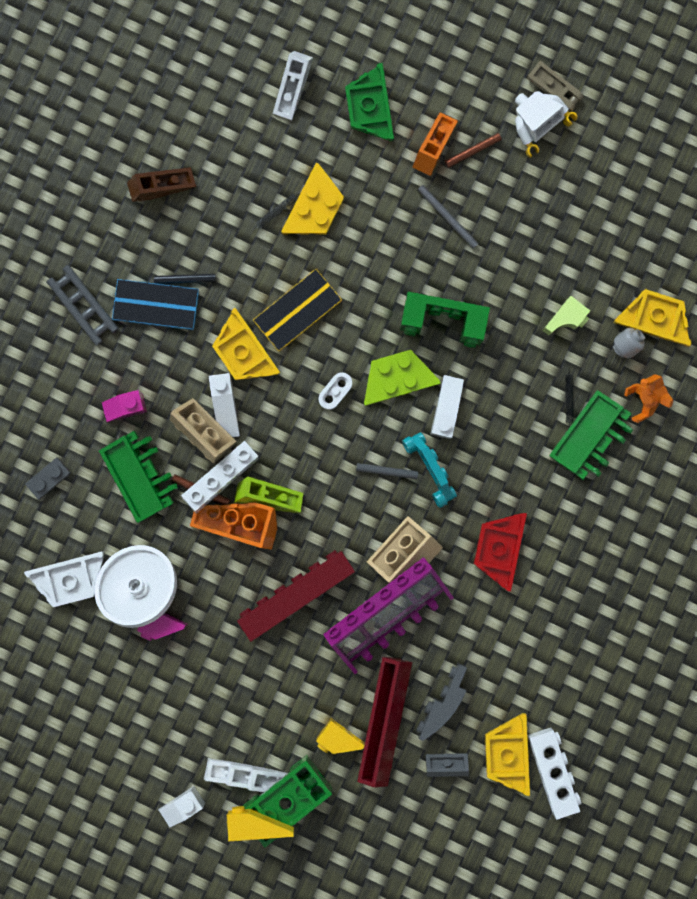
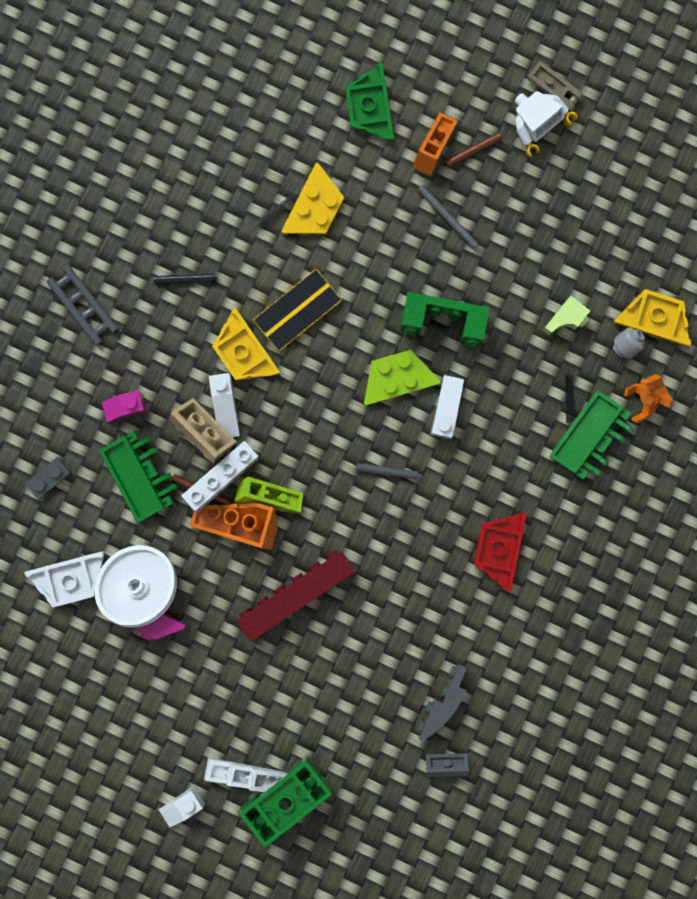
(155, 304): black tile -> none
(160, 183): reddish brown slope -> none
(252, 825): yellow slope -> none
(292, 84): white slope -> none
(336, 392): white plate -> none
(338, 739): yellow slope -> none
(384, 722): dark red brick -> none
(386, 613): window -> none
(403, 550): tan slope -> none
(430, 458): teal plate -> none
(508, 754): yellow wing -> none
(569, 803): white brick -> none

